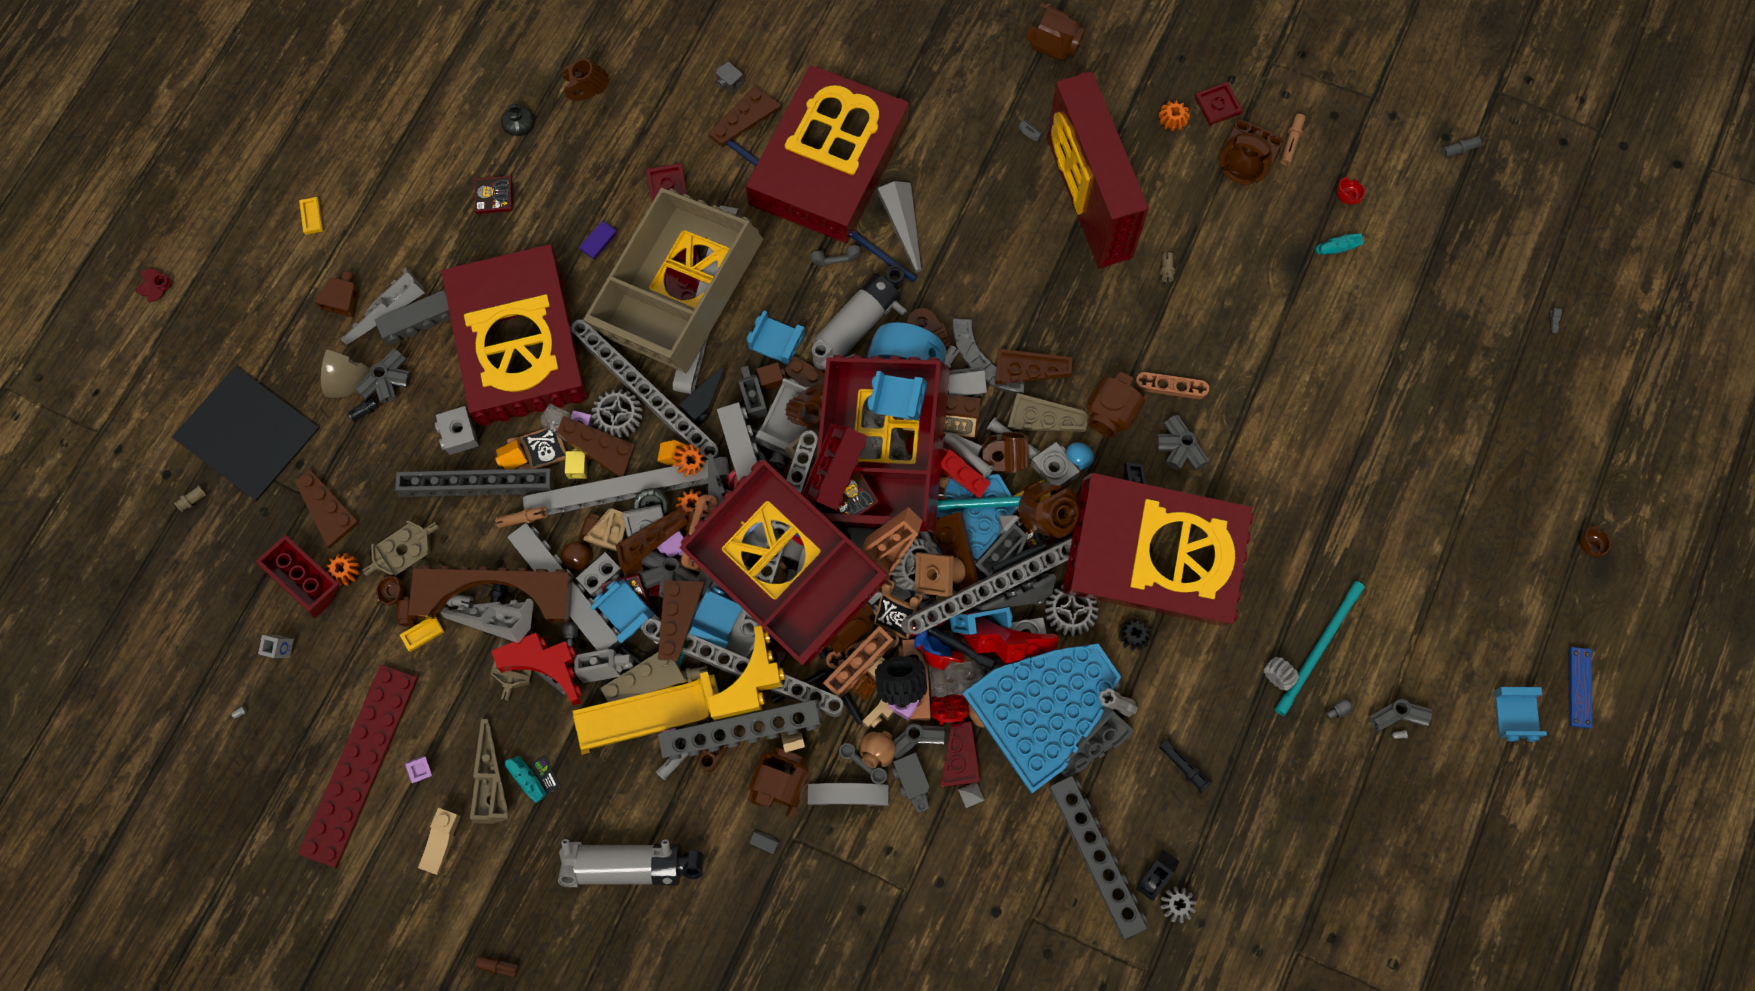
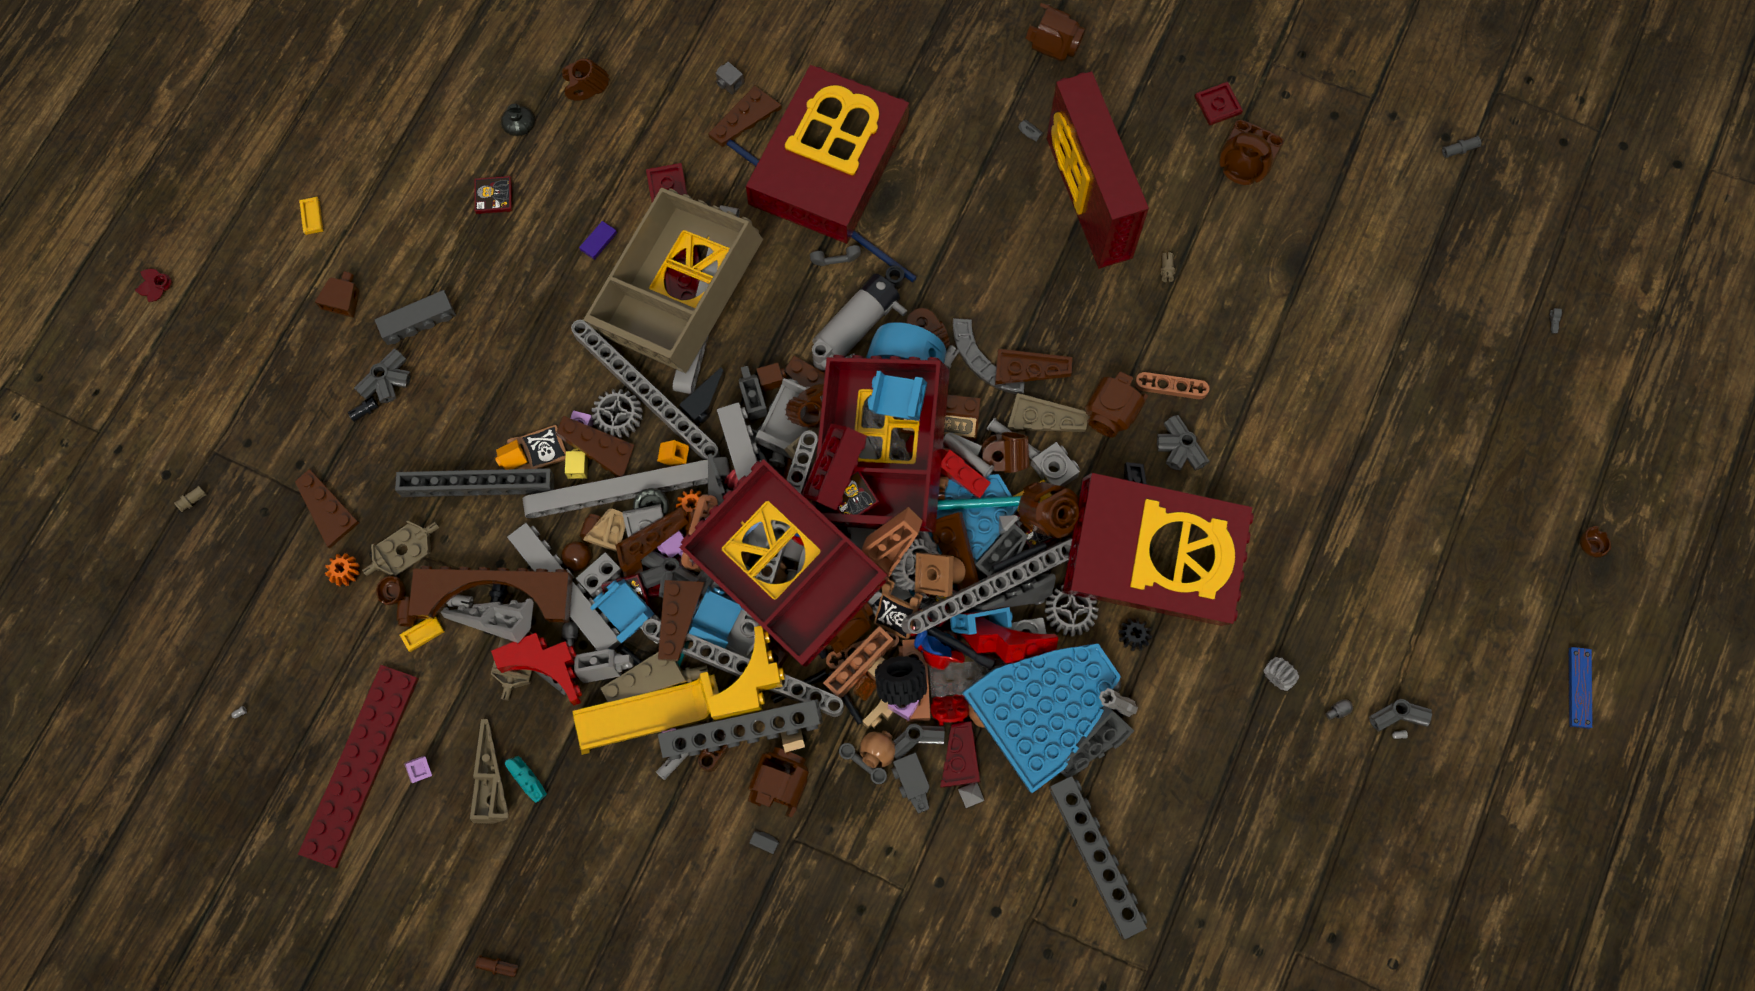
(245, 433): black piece -> none
(275, 646): light grey brick -> none
(299, 576): dark red slope -> none
(340, 375): dark tan brick -> none
(395, 297): light grey wedge -> none
(439, 841): tan slope -> none
(448, 423): light grey brick -> none
(505, 289): dark red panel -> none
(527, 515): medium nougat pin -> none
(545, 774): black sticker -> none
(552, 417): clear brick -> none
(627, 864): light grey piece -> none
(695, 458): orange gear -> none
(775, 338): dark azure panel -> none
(848, 794): light grey slope -> none
(899, 206): light grey wedge -> none
(967, 382): light grey hinge -> none
(1080, 455): dark azure hair -> none
(1158, 875): black arch -> none
(1174, 115): orange gear -> none
(1181, 912): light grey gear -> none
(1192, 773): black pin -> none
(1294, 132): medium nougat pin -> none
(1339, 244): teal hinge -> none
(1350, 191): red hair -> none
(1351, 597): teal piece -> none
(1518, 713): dark azure panel -> none

